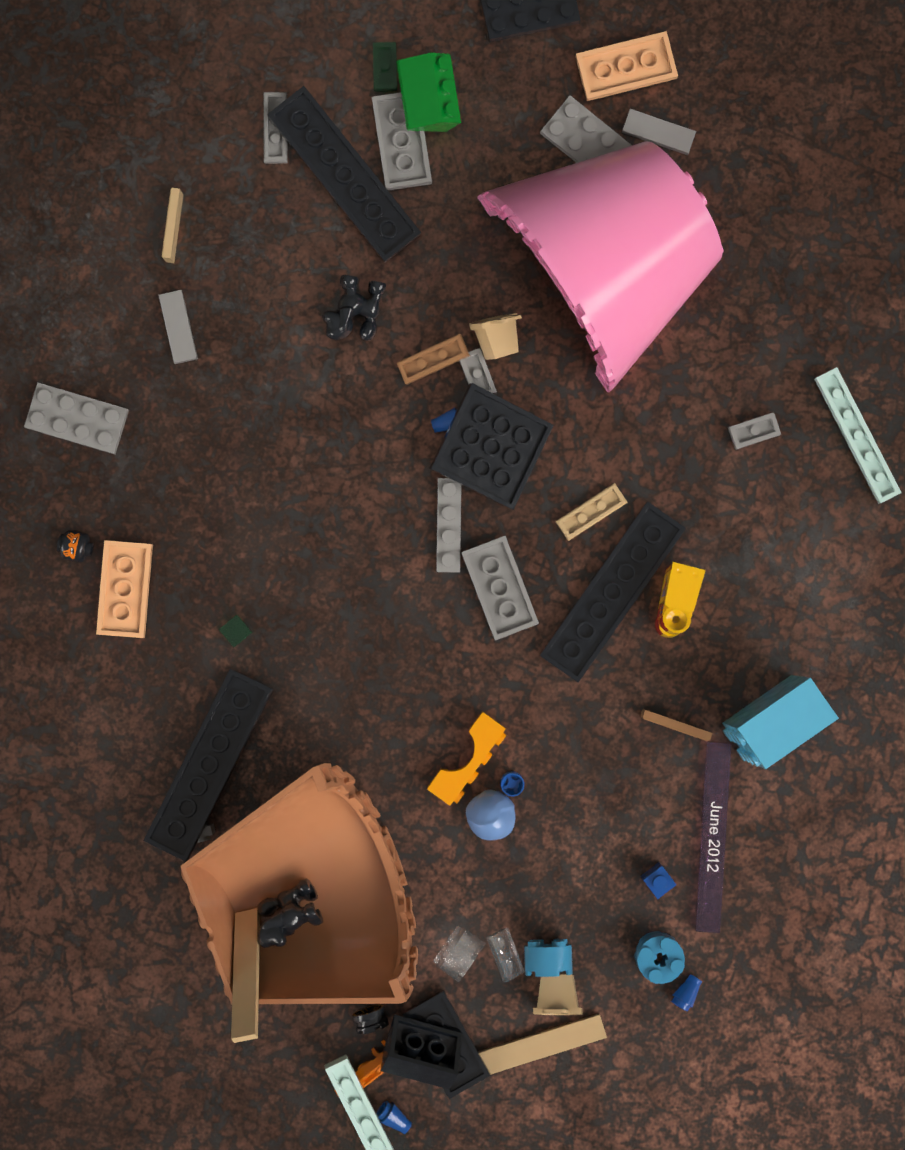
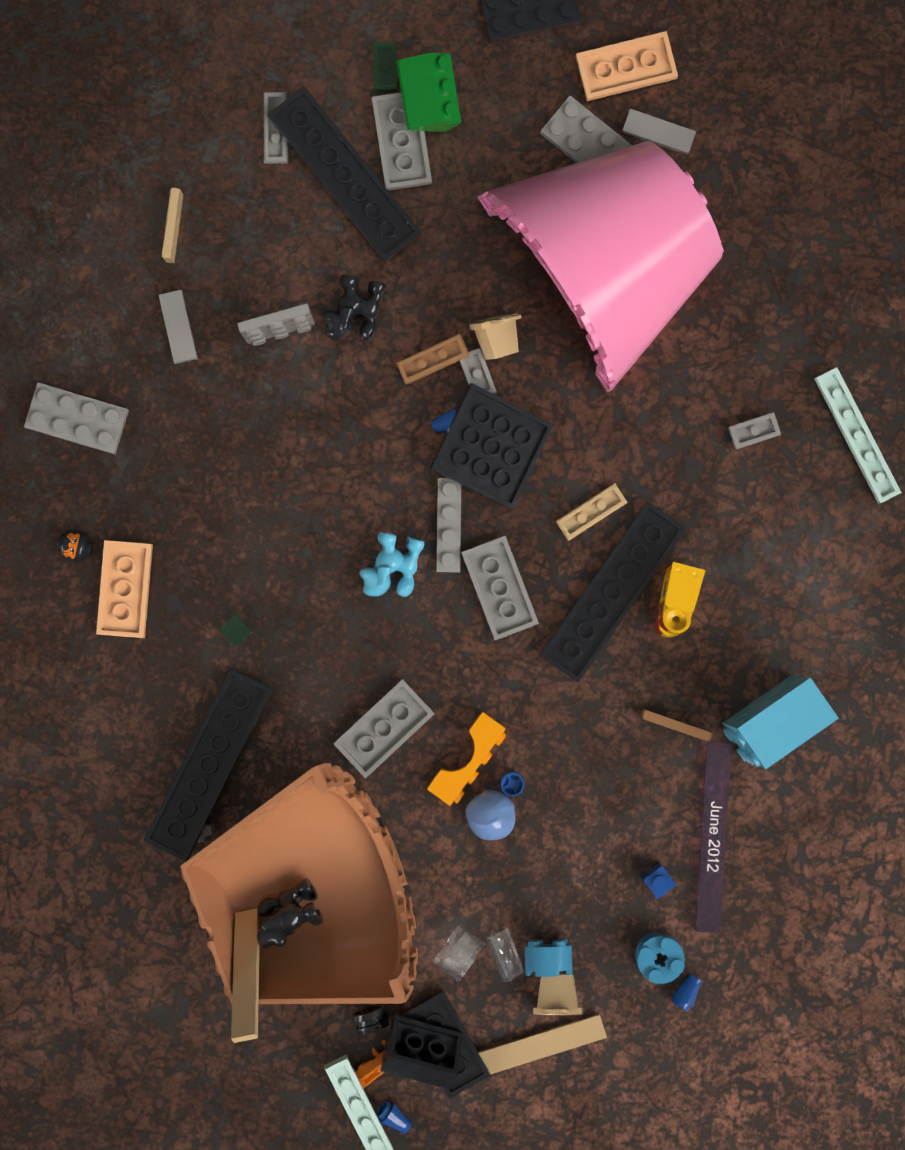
(277, 324): none -> light grey plate
(384, 728): none -> light grey plate
(390, 560): none -> medium azure animal

